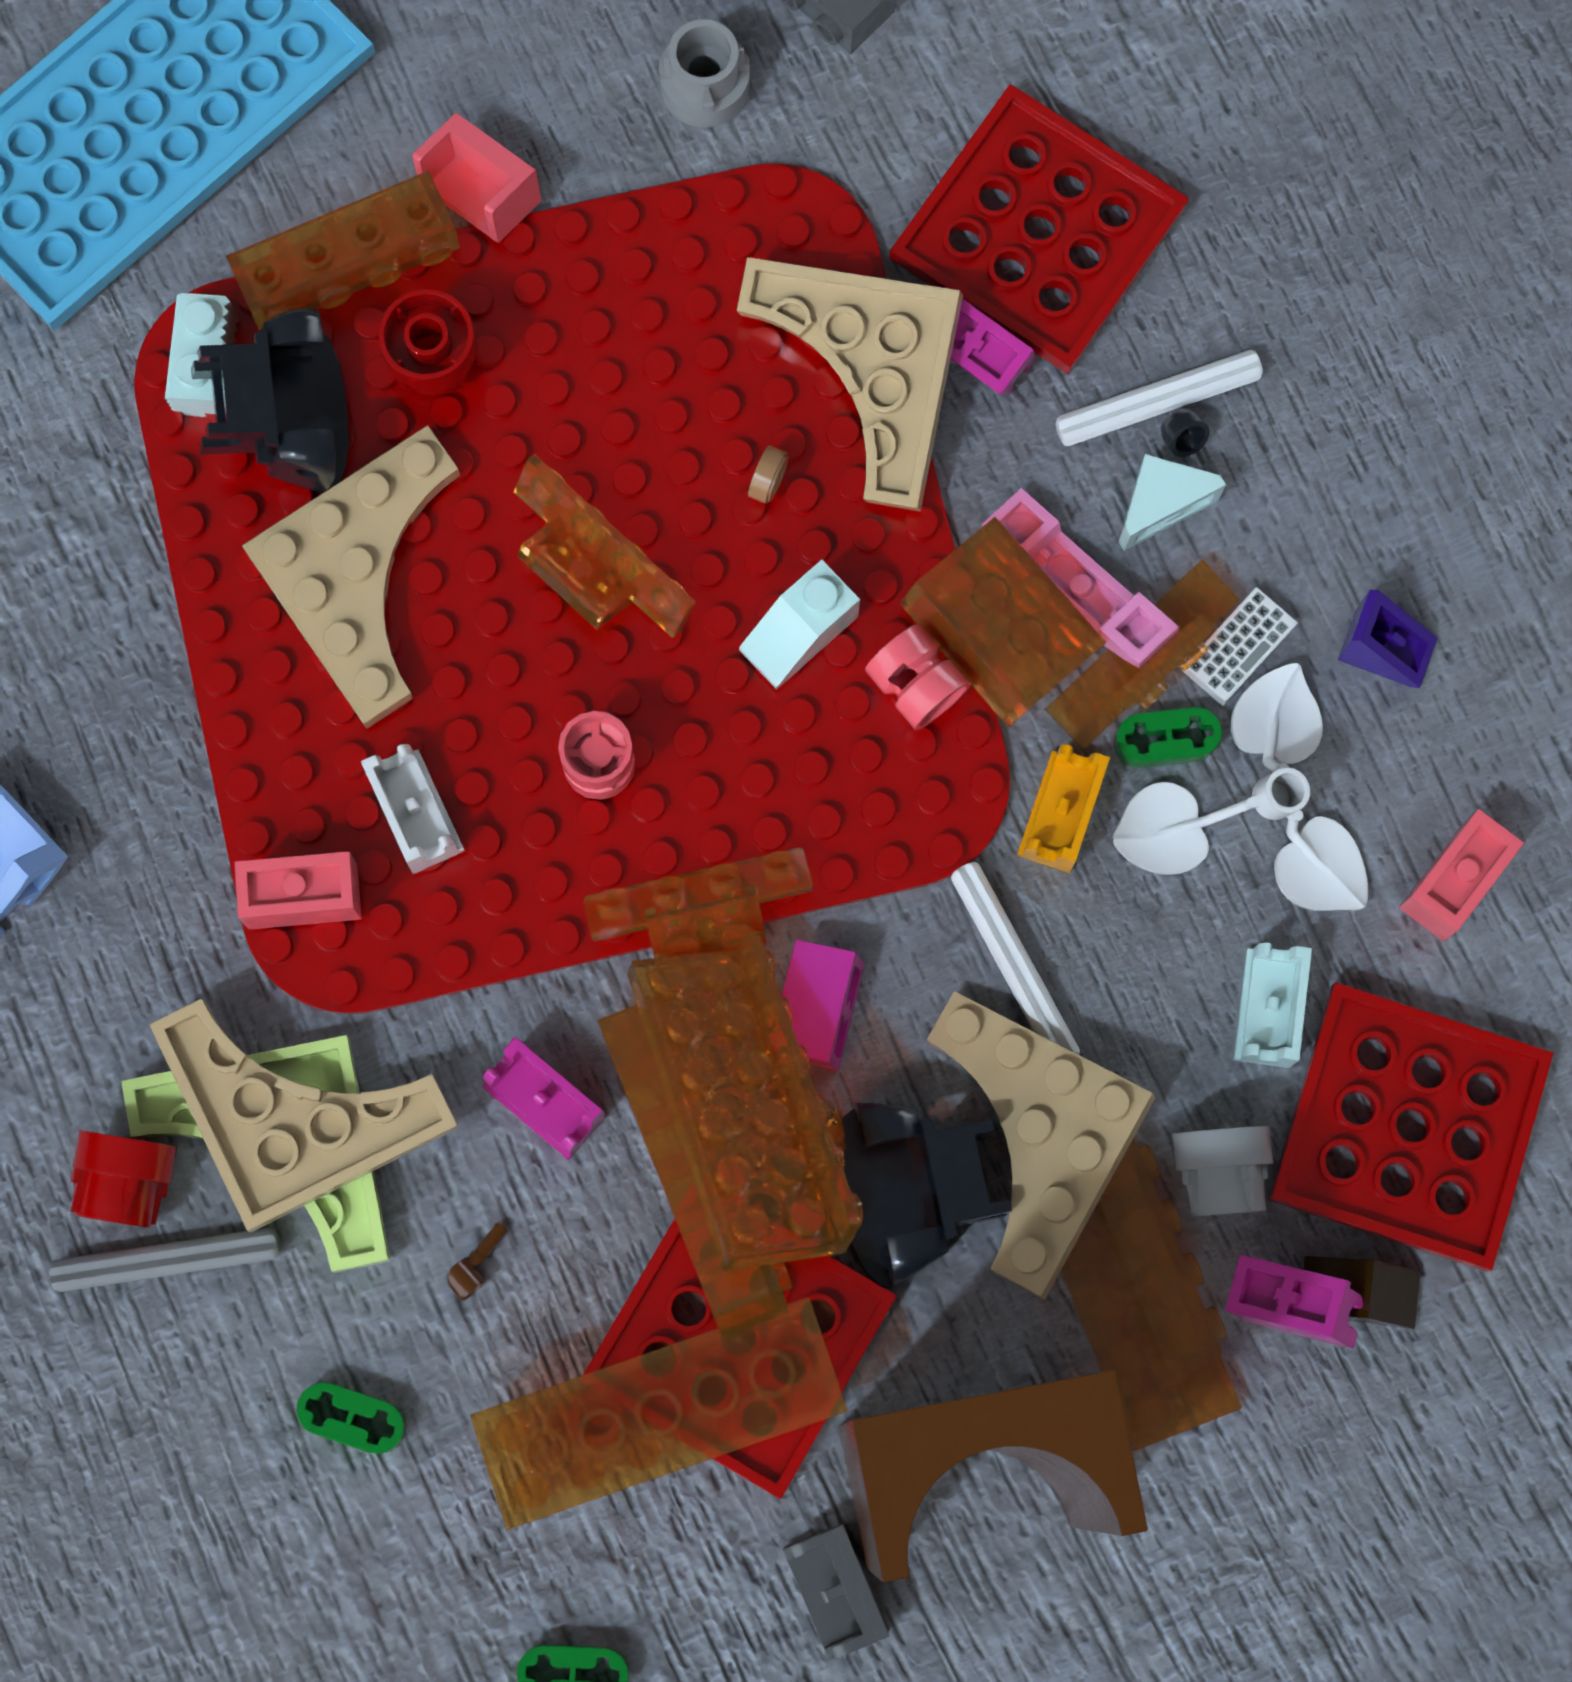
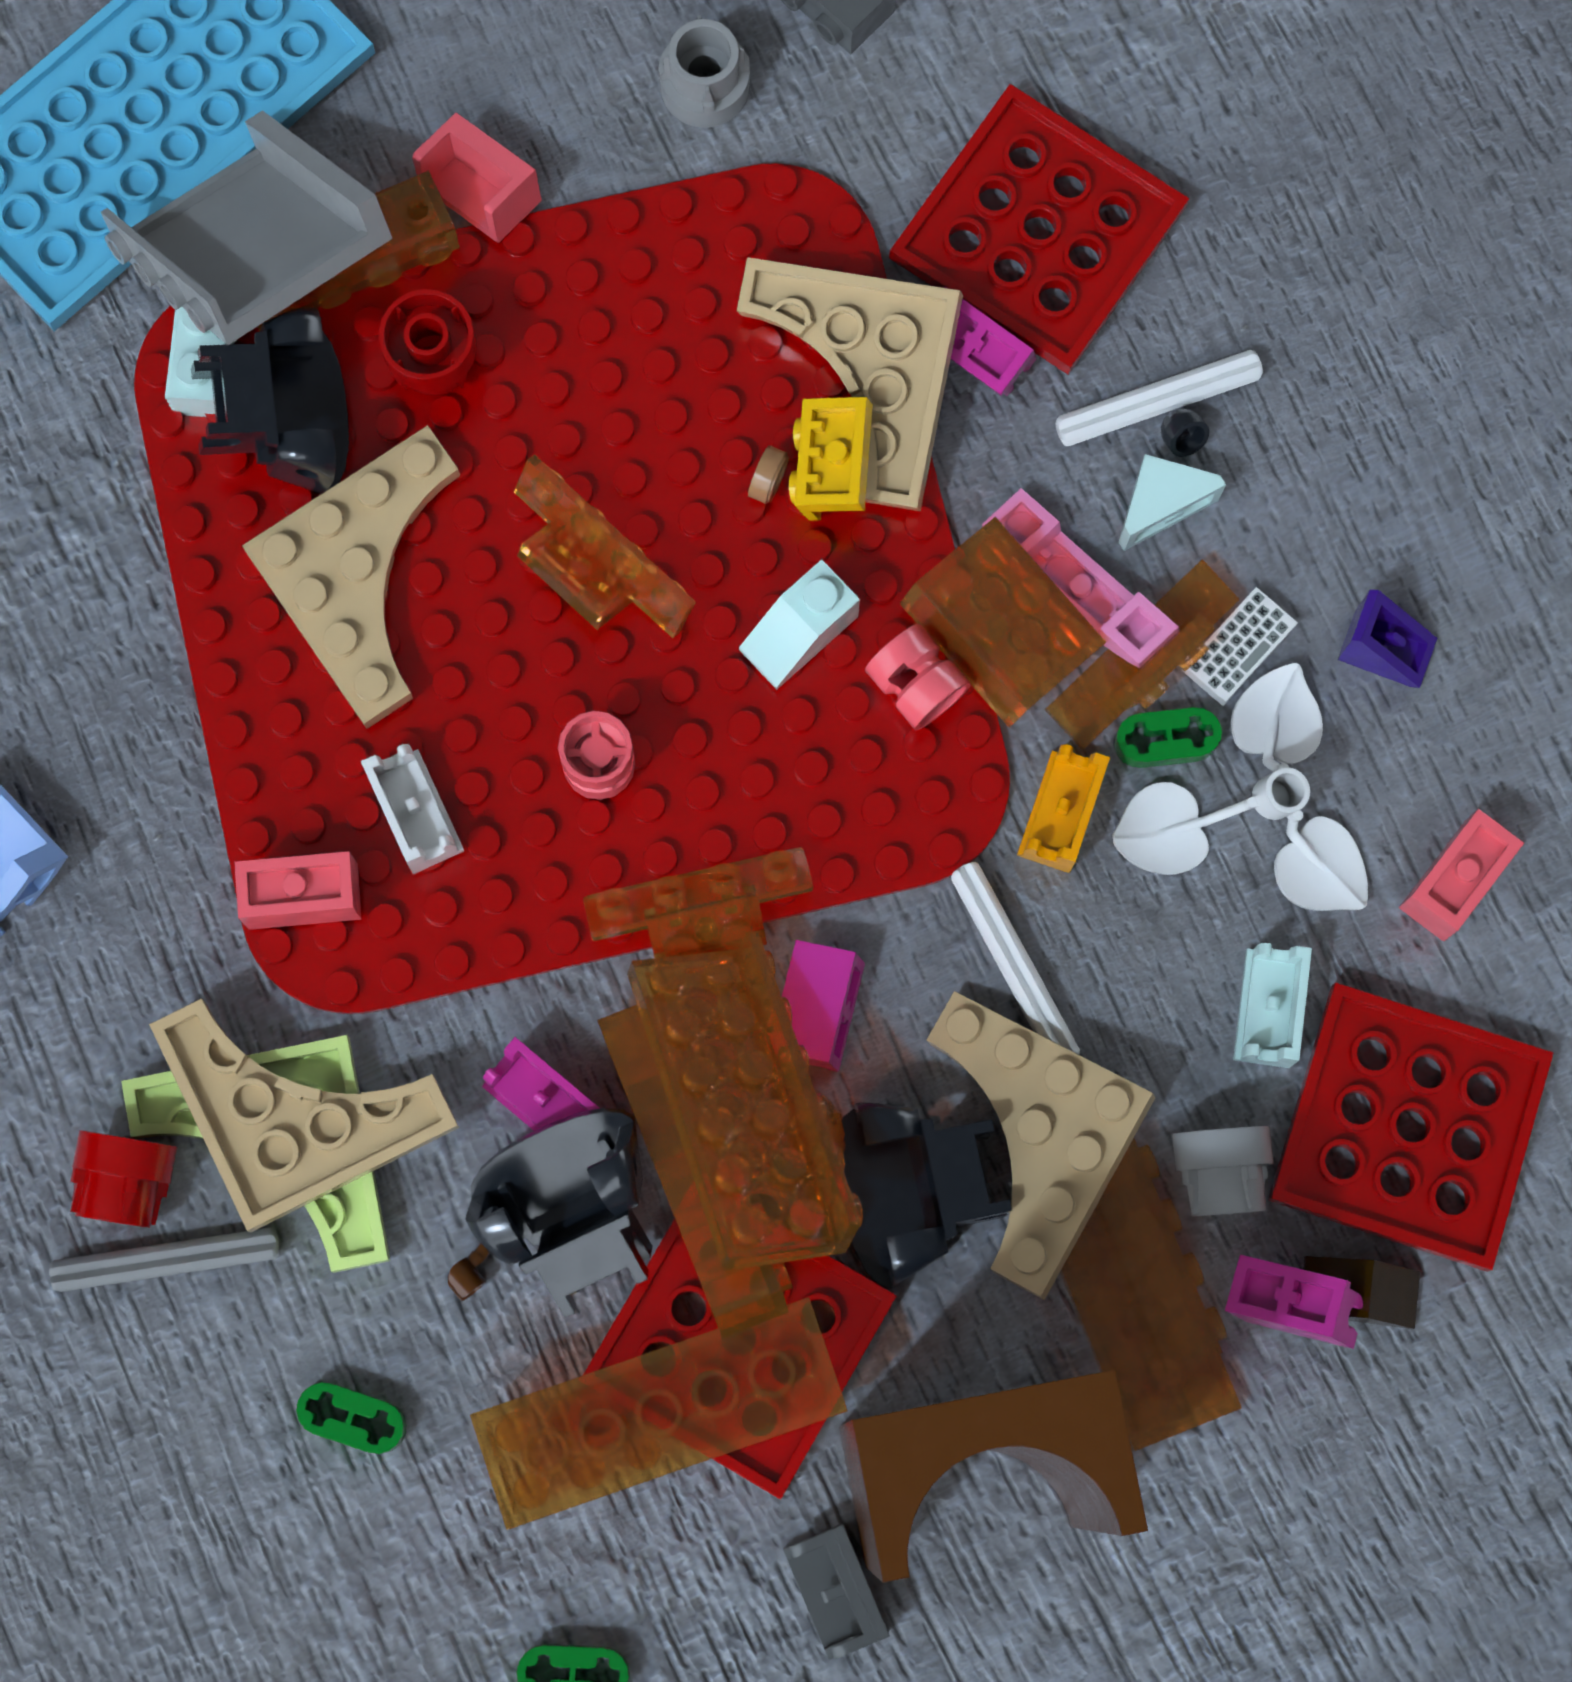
(253, 234): none -> light grey panel
(572, 1196): none -> black piece
(831, 455): none -> yellow bracket

